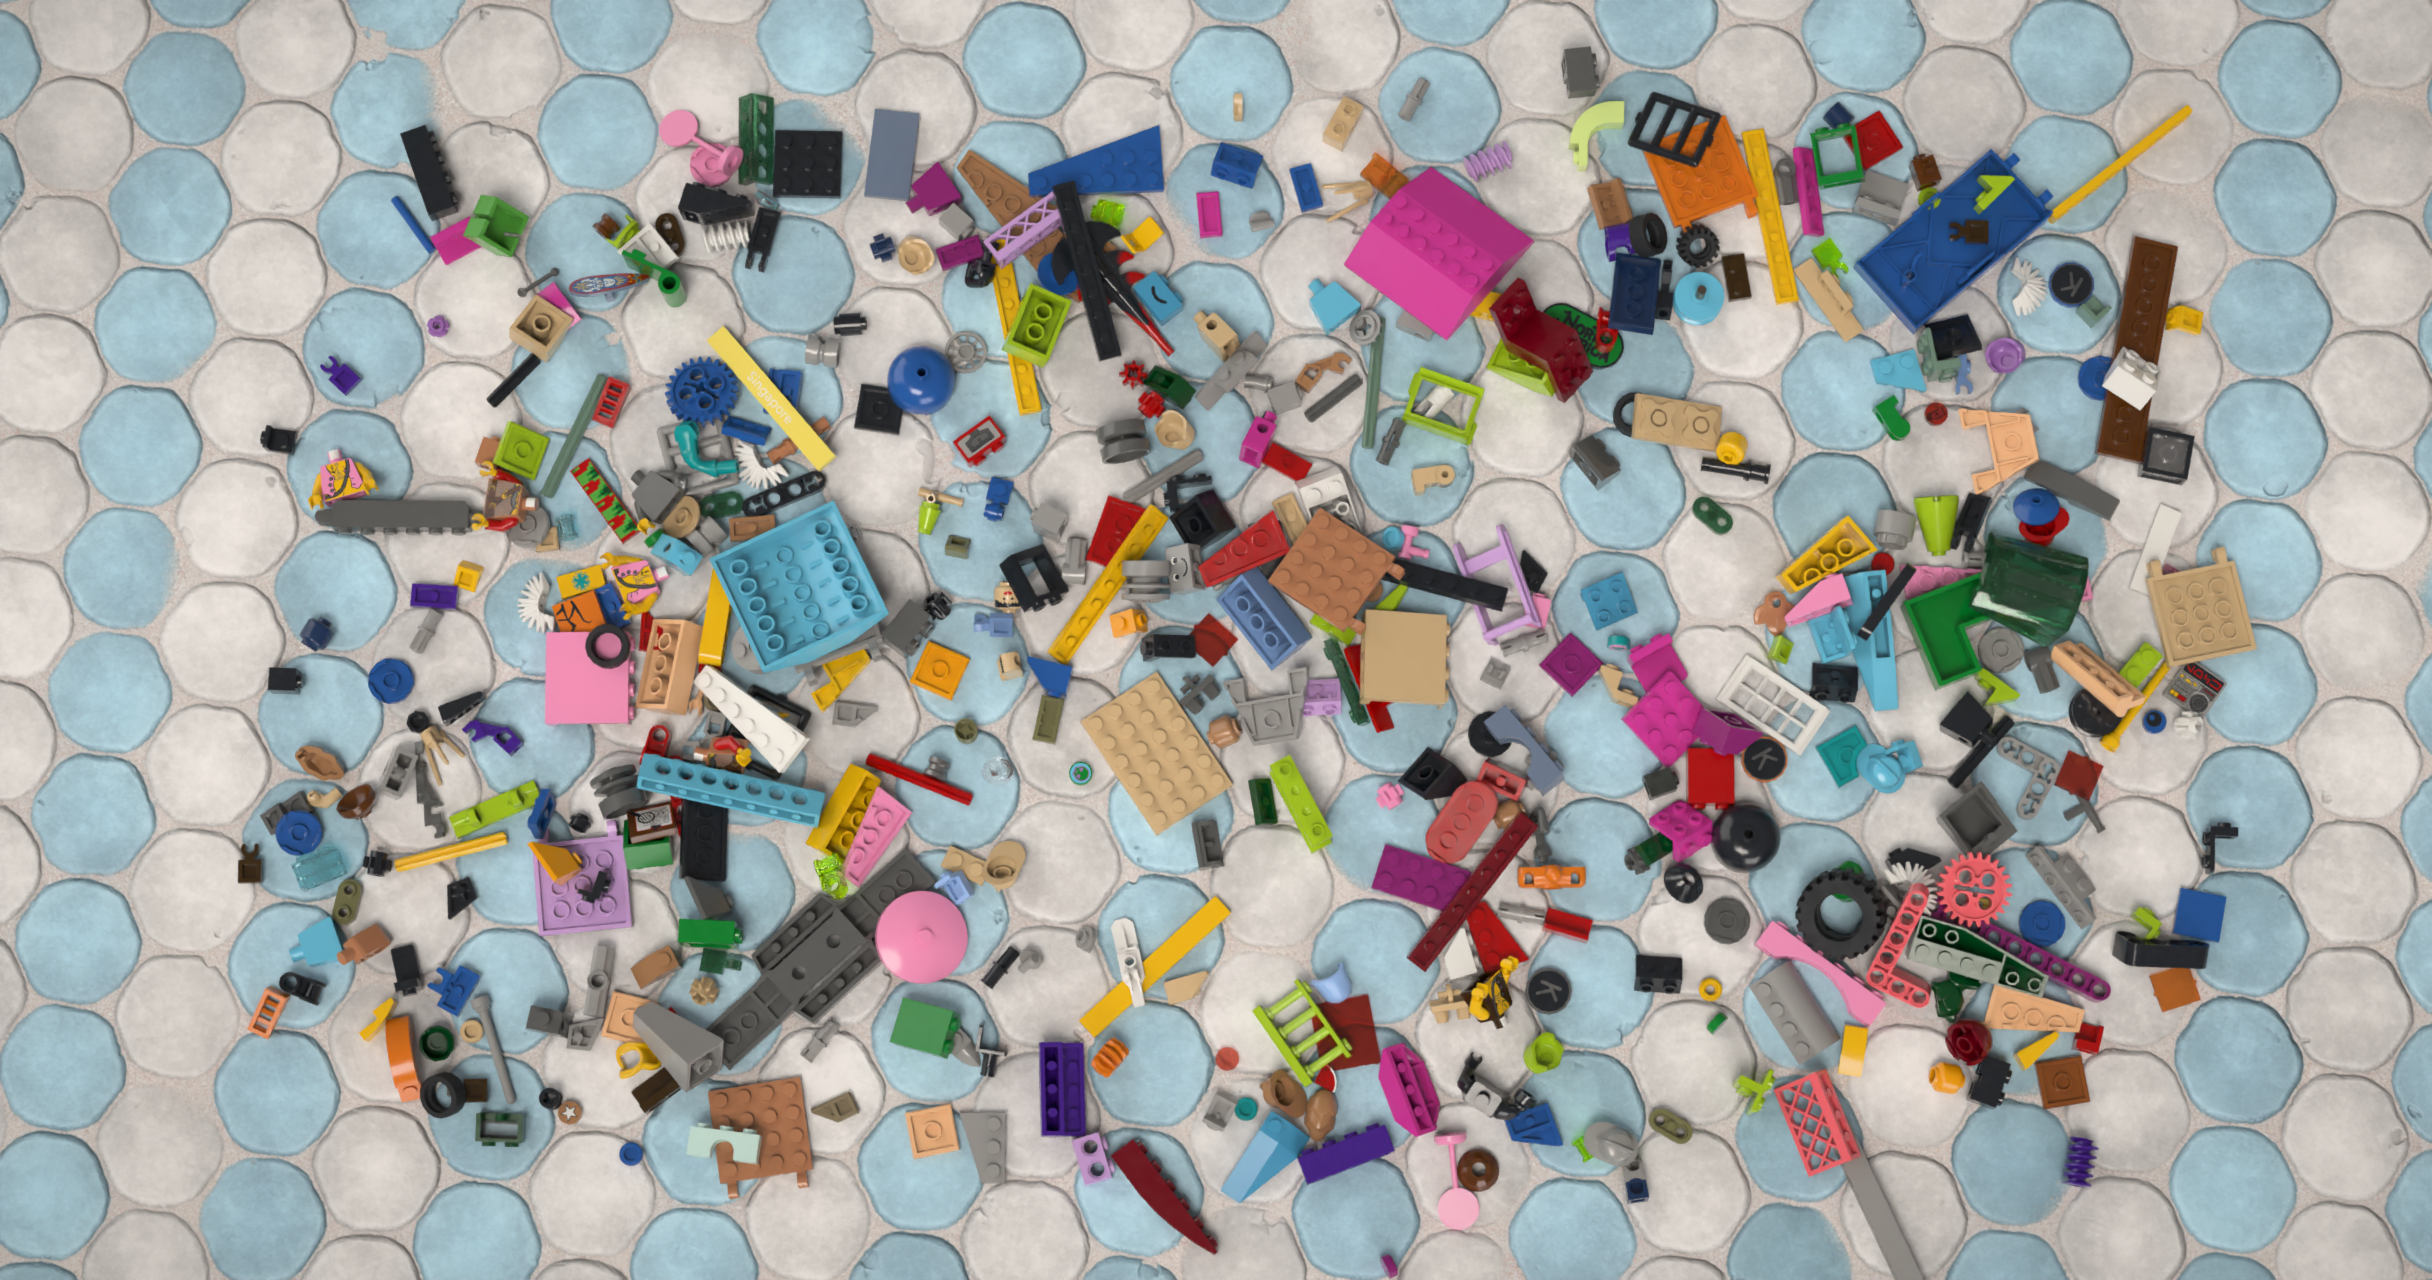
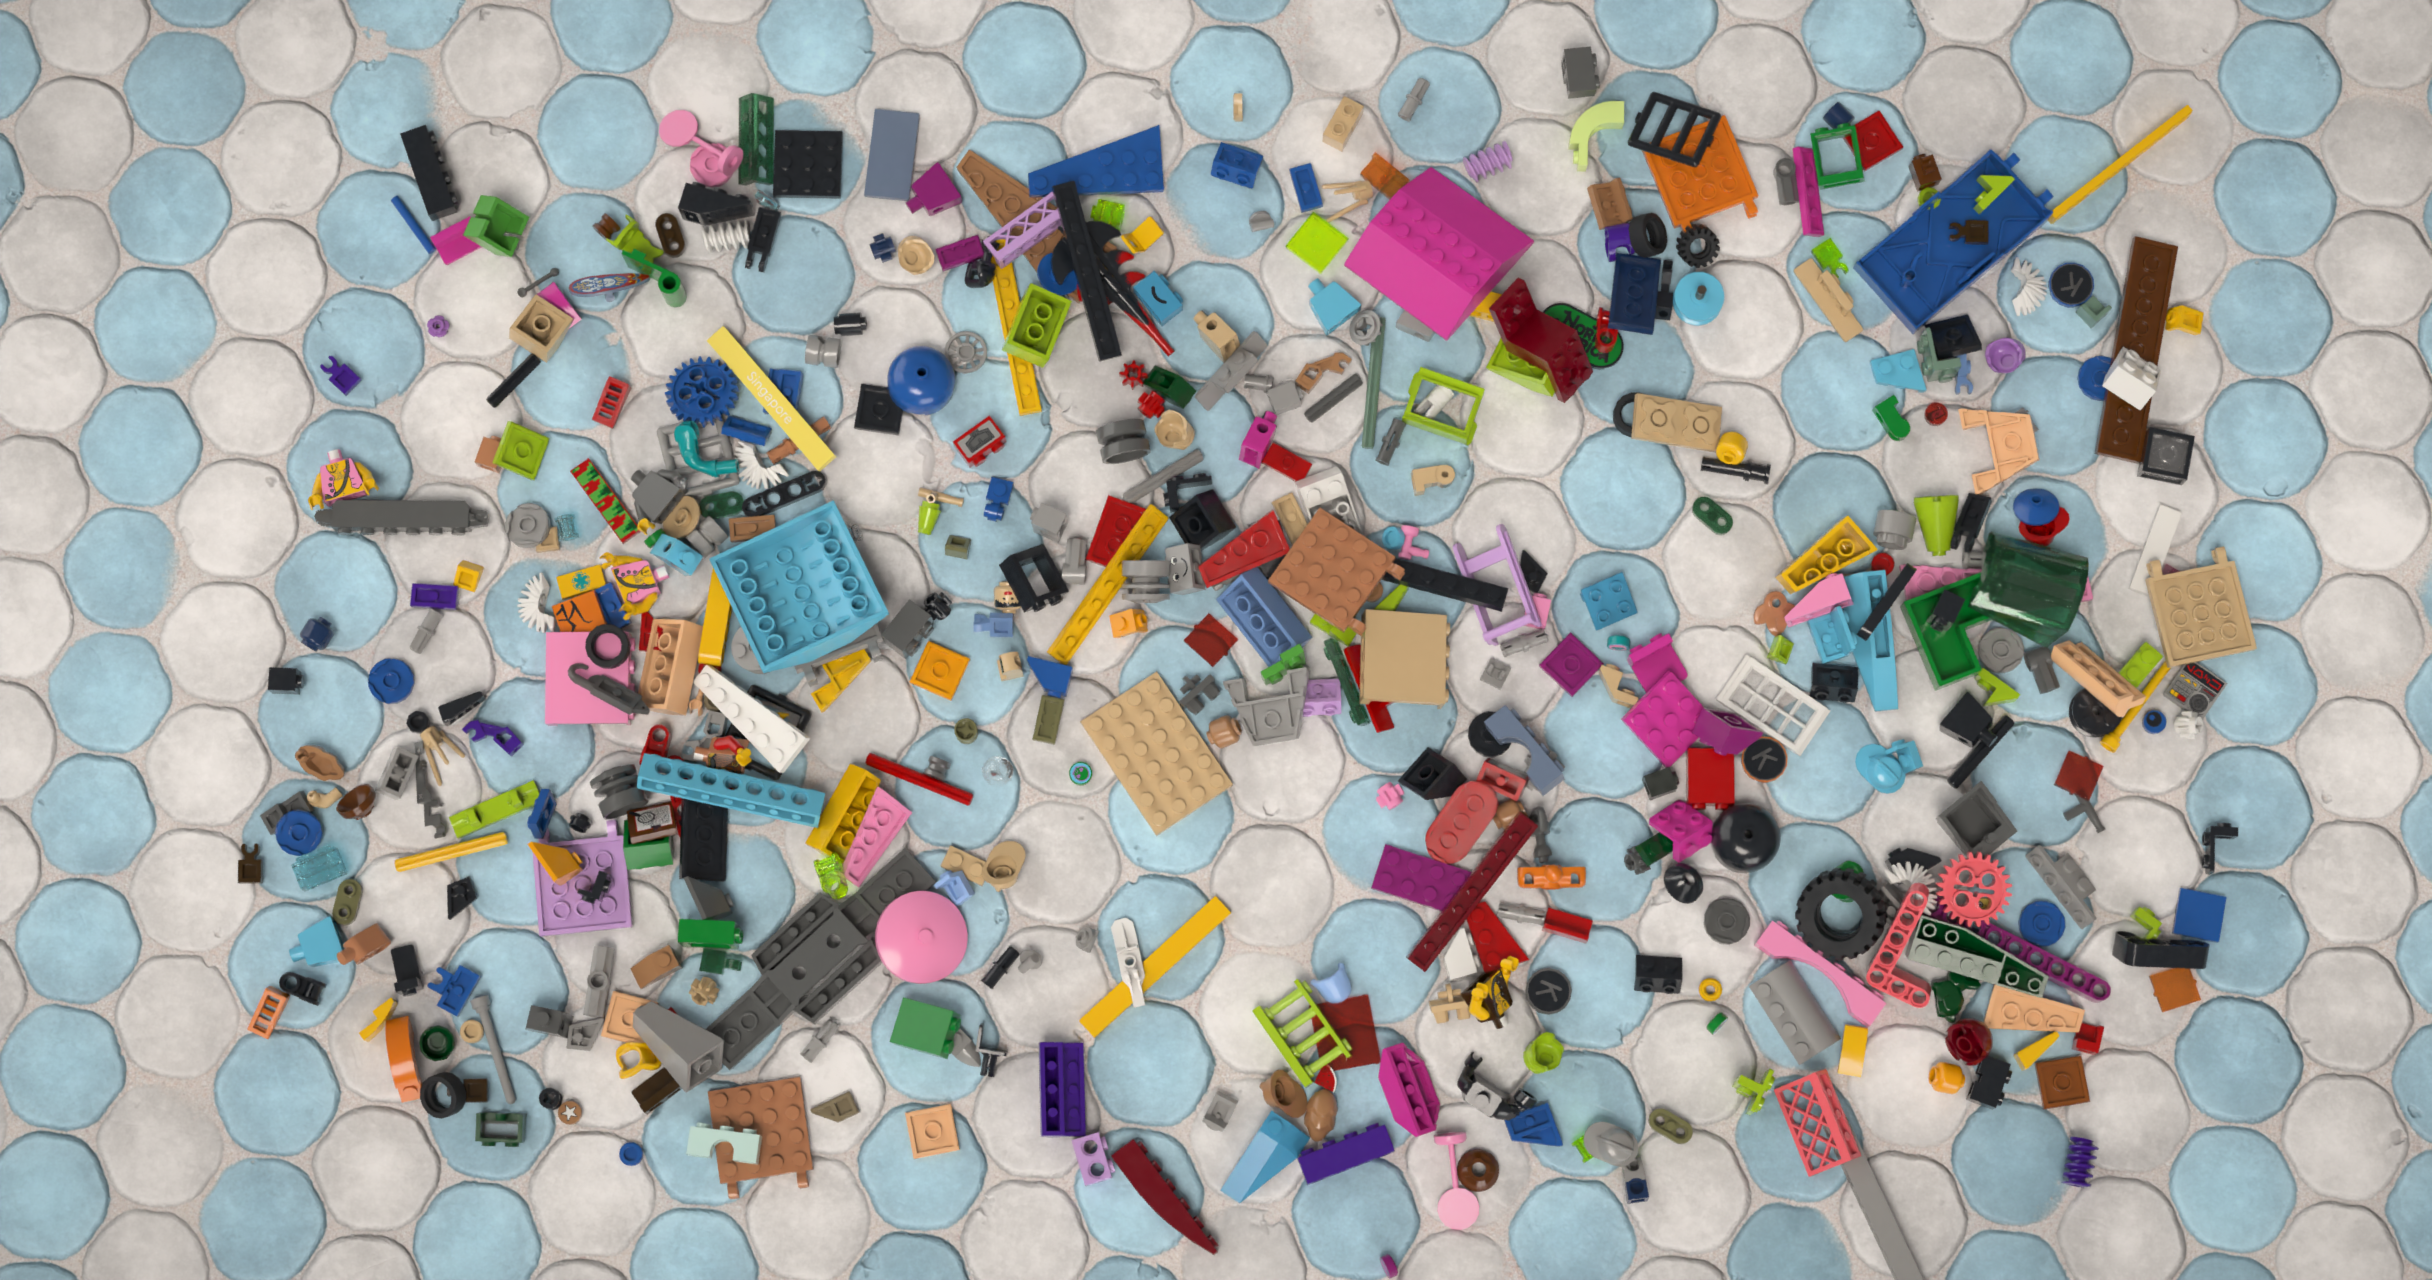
(278, 440): black bracket -> none
(377, 863): black gear -> none
(505, 501): torso -> none
(574, 437): sand green axle -> none
(609, 691): none -> dark grey plate
(653, 245): white wing -> none
(851, 714): light grey tile -> none
(957, 222): light grey brick -> none
(987, 1143): light grey wing -> none
(1110, 1057): orange gear -> none
(1167, 646): black bracket -> none
(1184, 987): tan slope -> none
(1207, 844): dark grey hinge -> none
(1209, 214): dark pink tile -> none
(1226, 1059): clear red tile -> none
(1246, 1109): teal tile -> none
(1263, 801): dark green plate -> none
(1290, 659): none -> bright green plate
(1300, 804): lime fence -> none
(1316, 243): none -> clear neon green tile
(1595, 461): dark grey slope -> none
(1736, 277): dark brown plate -> none
(1770, 217): yellow tile -> none
(1841, 755): teal tile -> none
(1880, 198): light grey bracket -> none
(1945, 611): none -> black brick
(2035, 768): light grey beam -> none
(2073, 489): dark grey slope -> none

